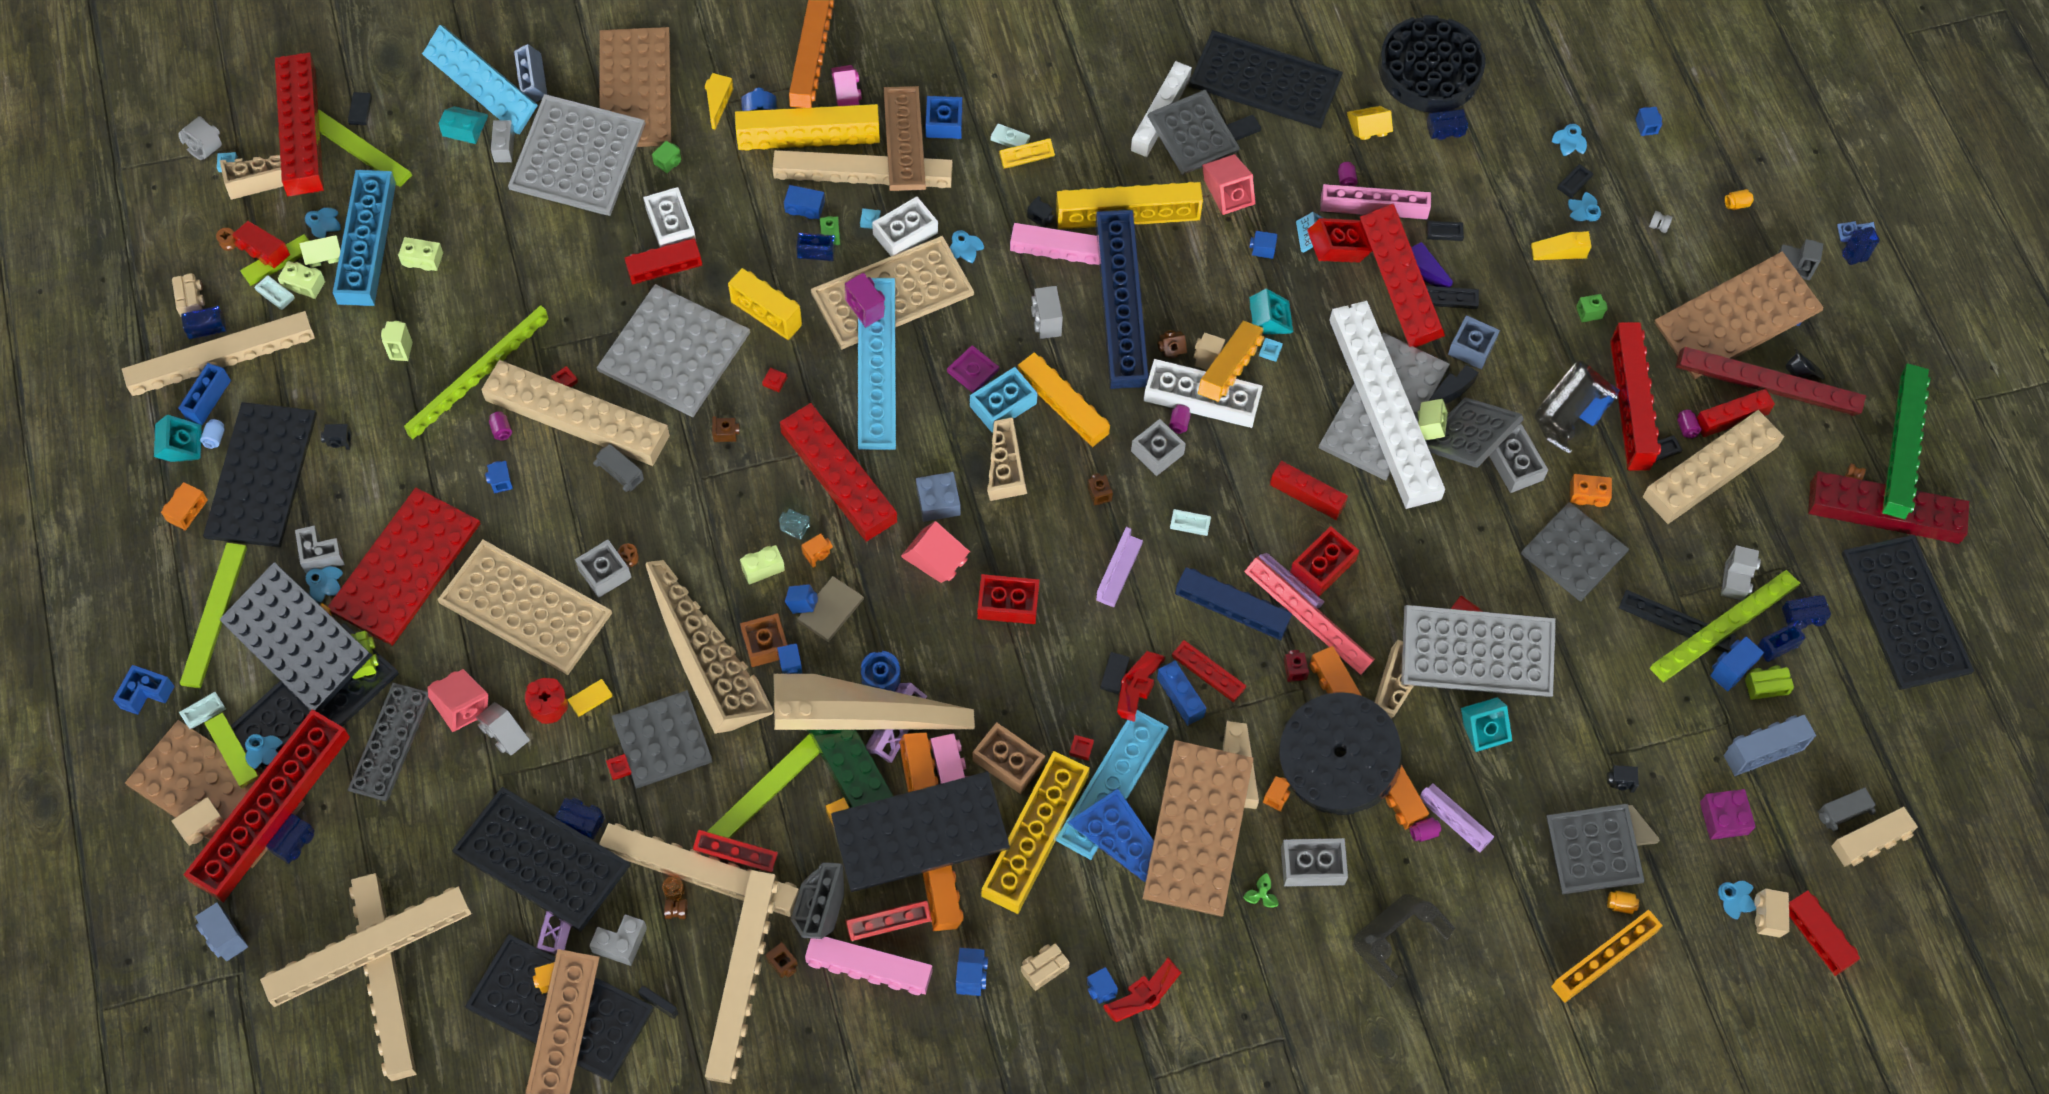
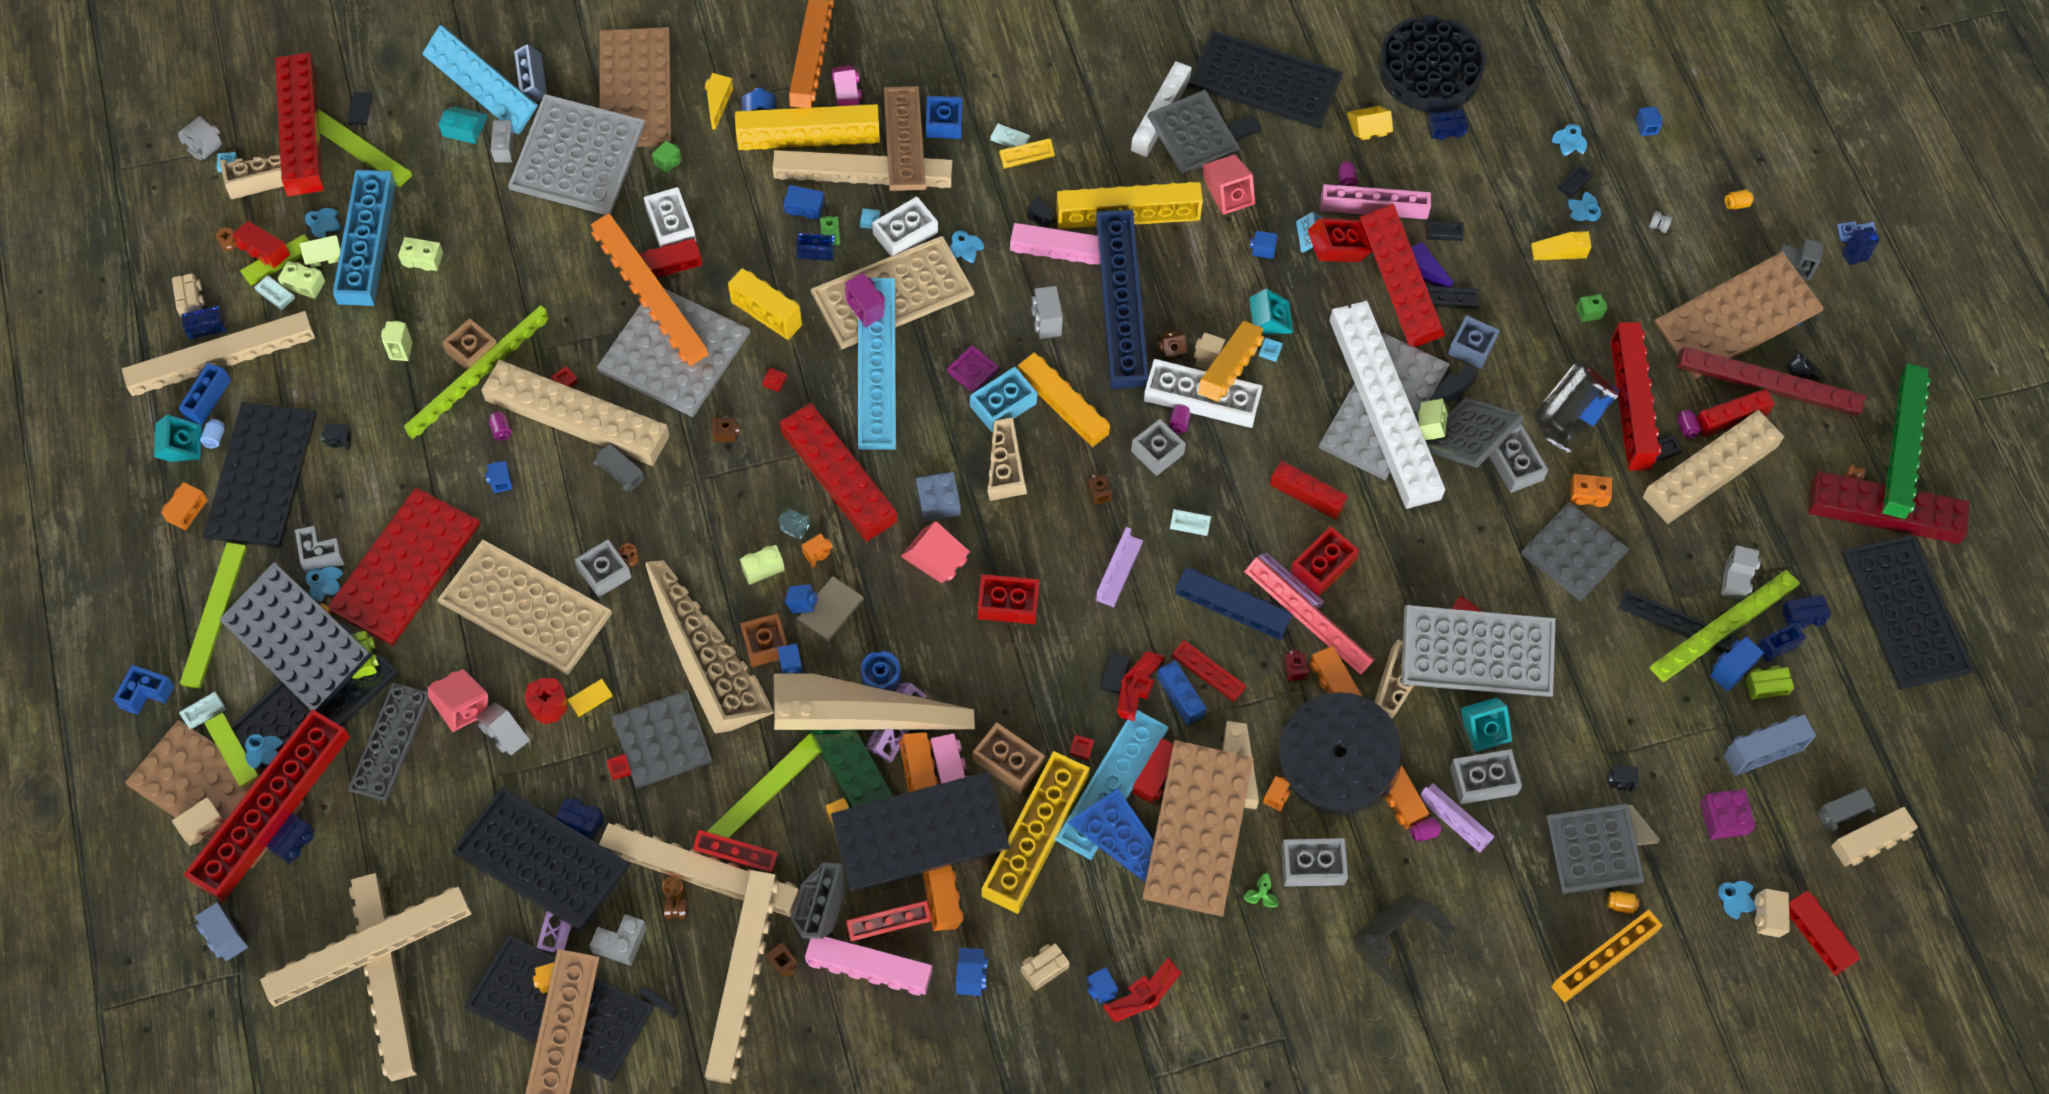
(468, 344): none -> medium nougat brick
(649, 289): none -> orange brick
(1154, 774): none -> red brick
(1485, 776): none -> light grey brick

